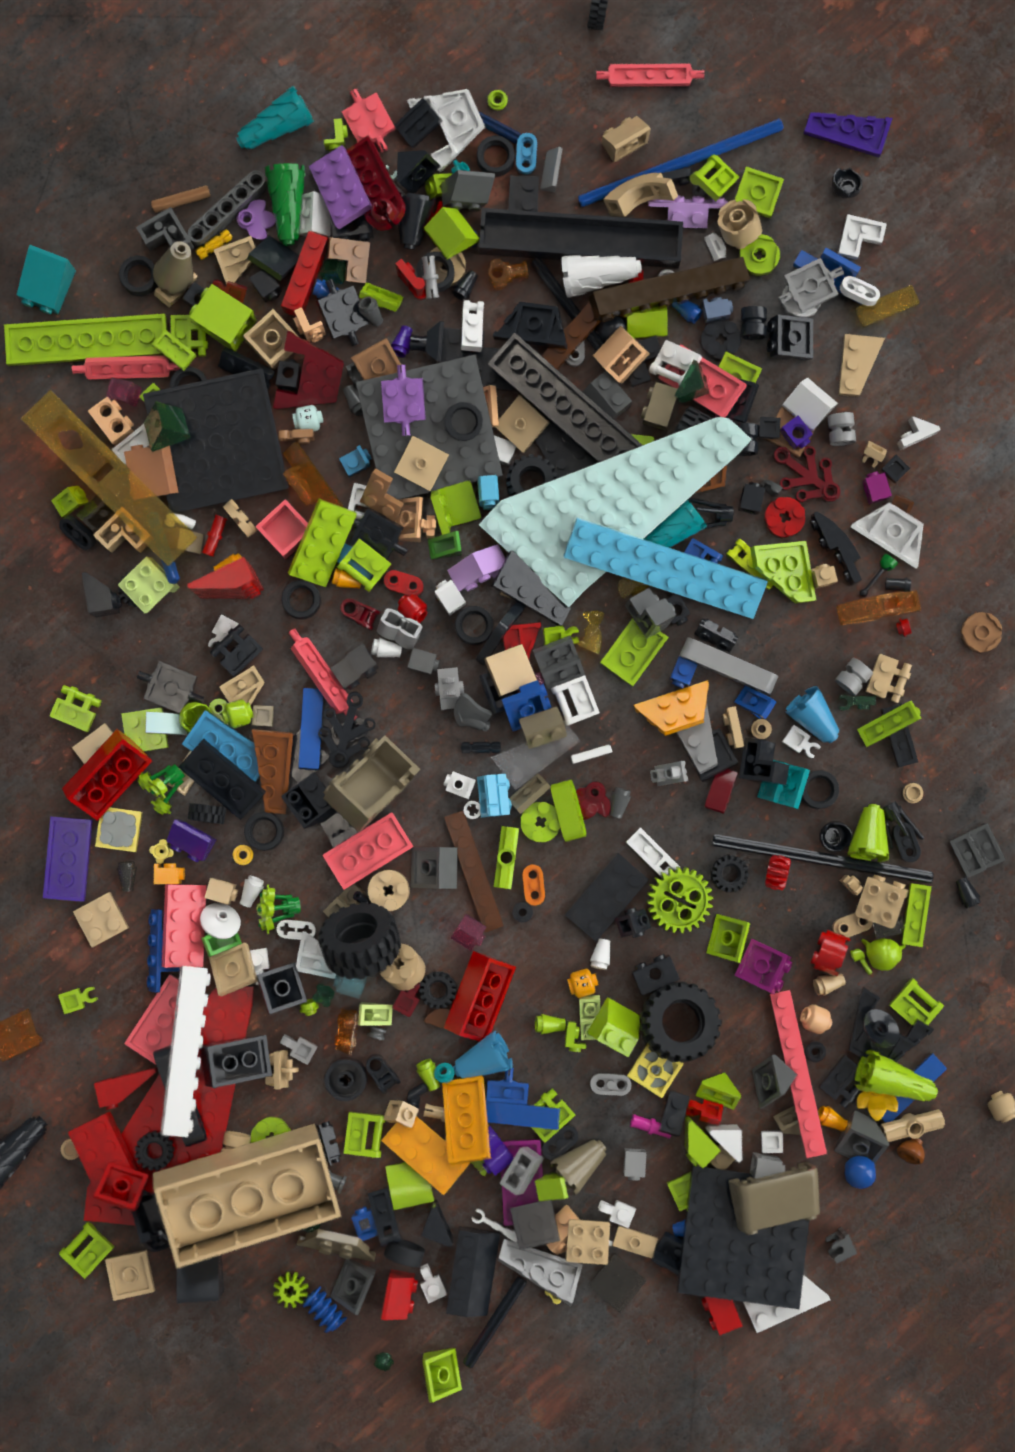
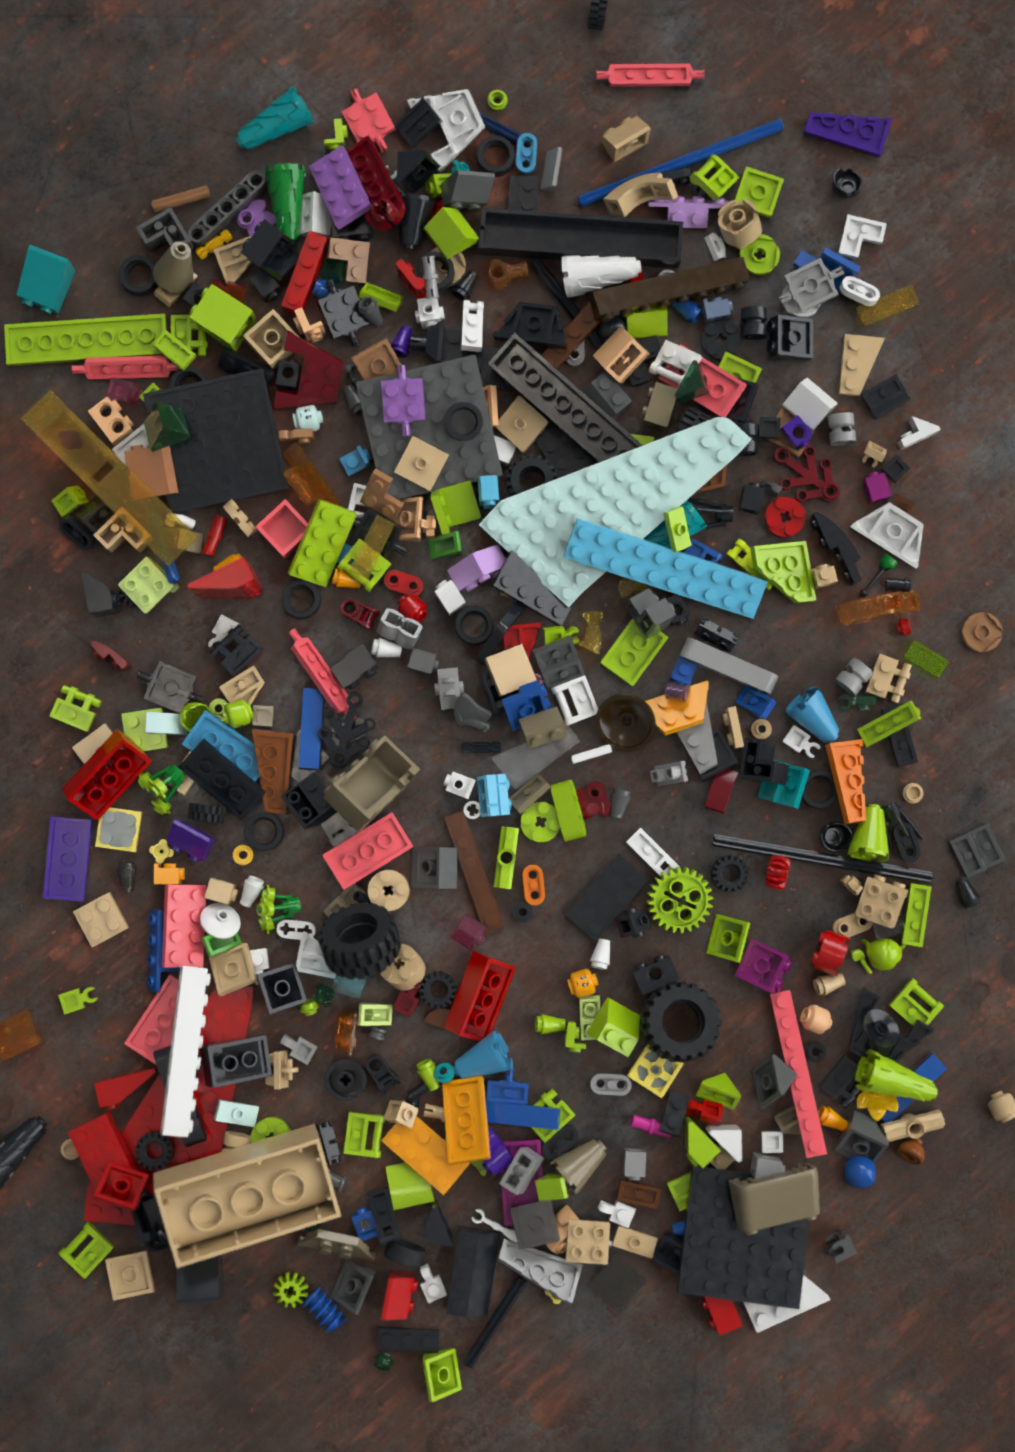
(101, 650): none -> dark red slope
(236, 1113): none -> light aqua plate
(265, 244): none -> black brick
(372, 547): none -> clear yellow plate
(408, 1339): none -> black plate
(429, 312): none -> white brick
(621, 732): none -> dark brown dish
(638, 1194): none -> reddish brown plate
(677, 529): none -> lime plate
(677, 691): none -> bush
(847, 774): none -> orange wing
(885, 397): none -> black plate
(926, 659): none -> clear neon green tile

